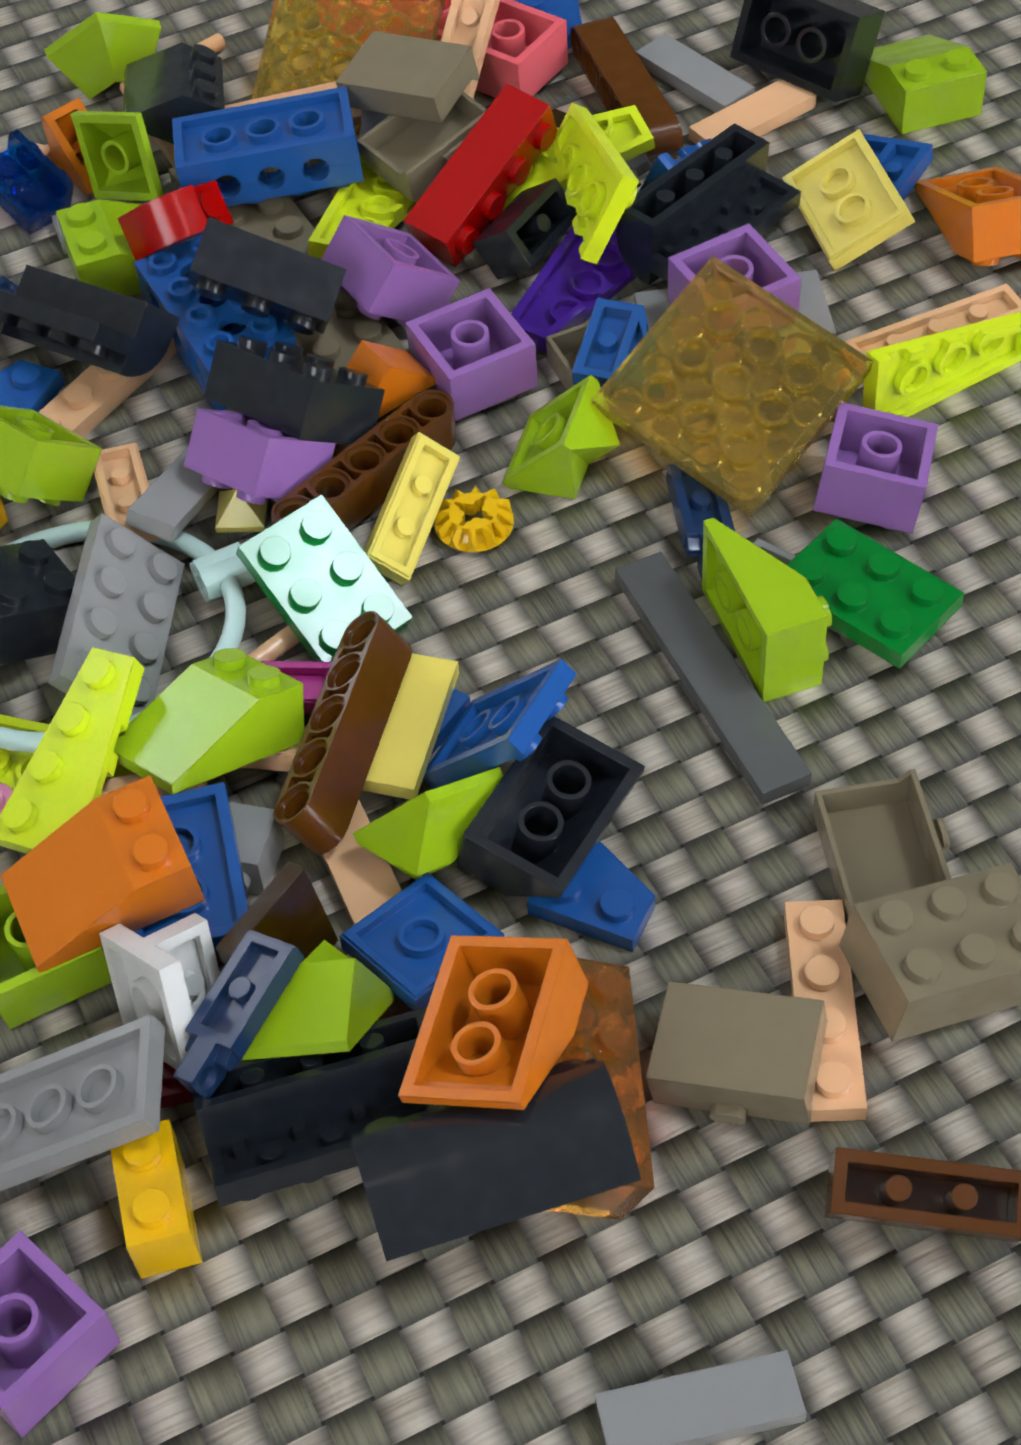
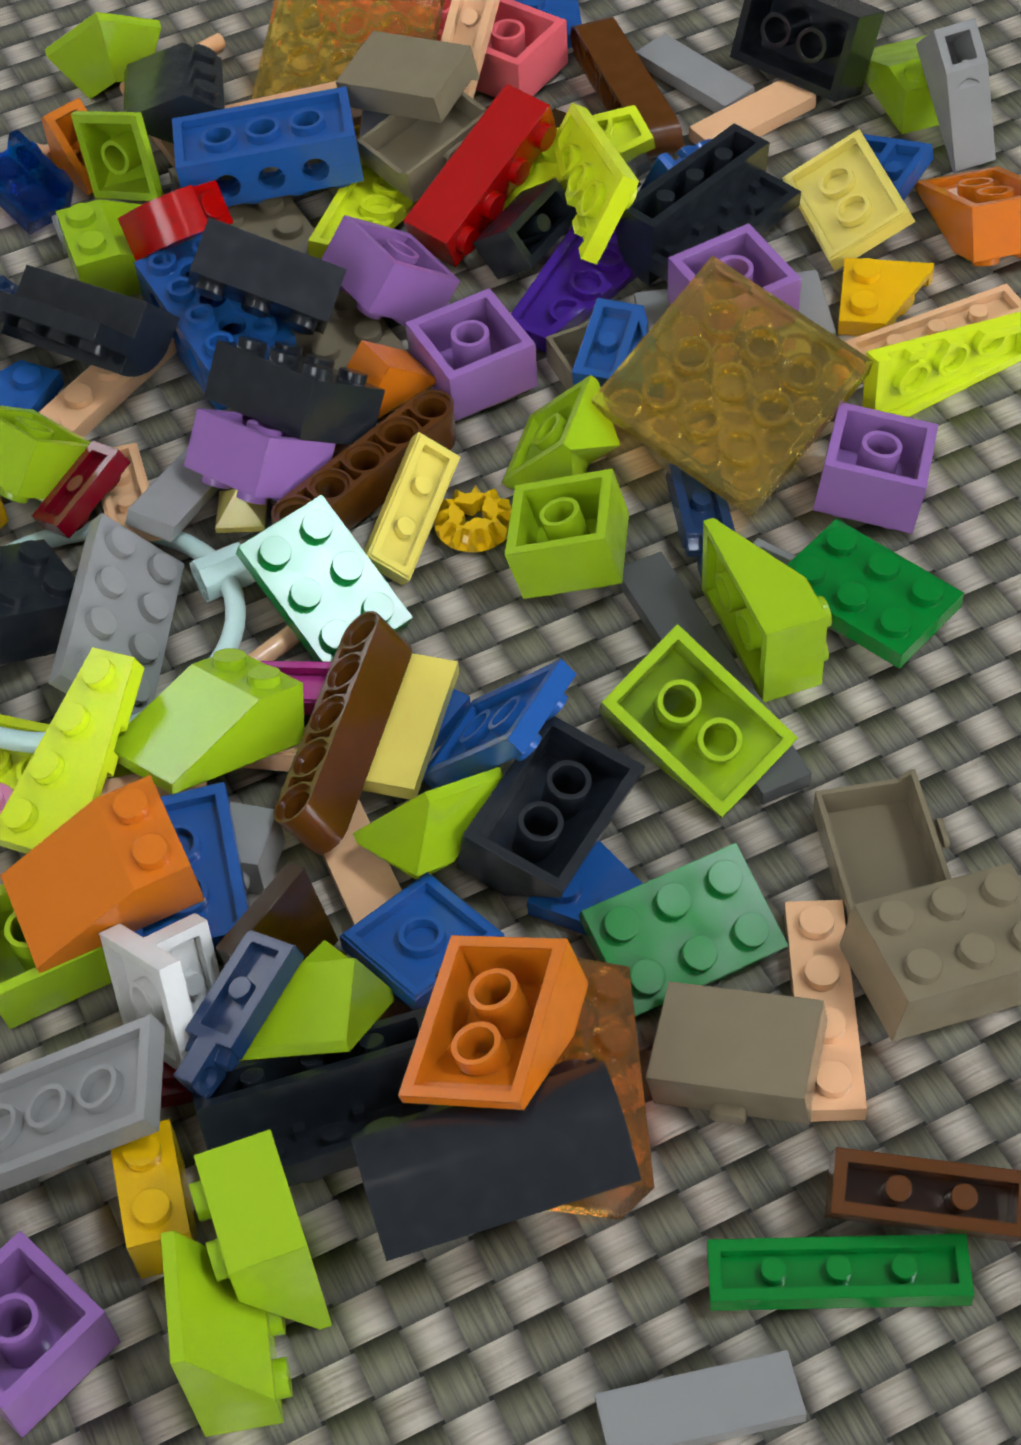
(81, 489): none -> dark red plate
(220, 1345): none -> lime slope
(257, 1230): none -> lime slope
(567, 534): none -> lime brick
(685, 927): none -> green plate
(696, 722): none -> lime slope
(839, 1272): none -> green plate
(878, 292): none -> yellow wing
(960, 92): none -> light grey slope

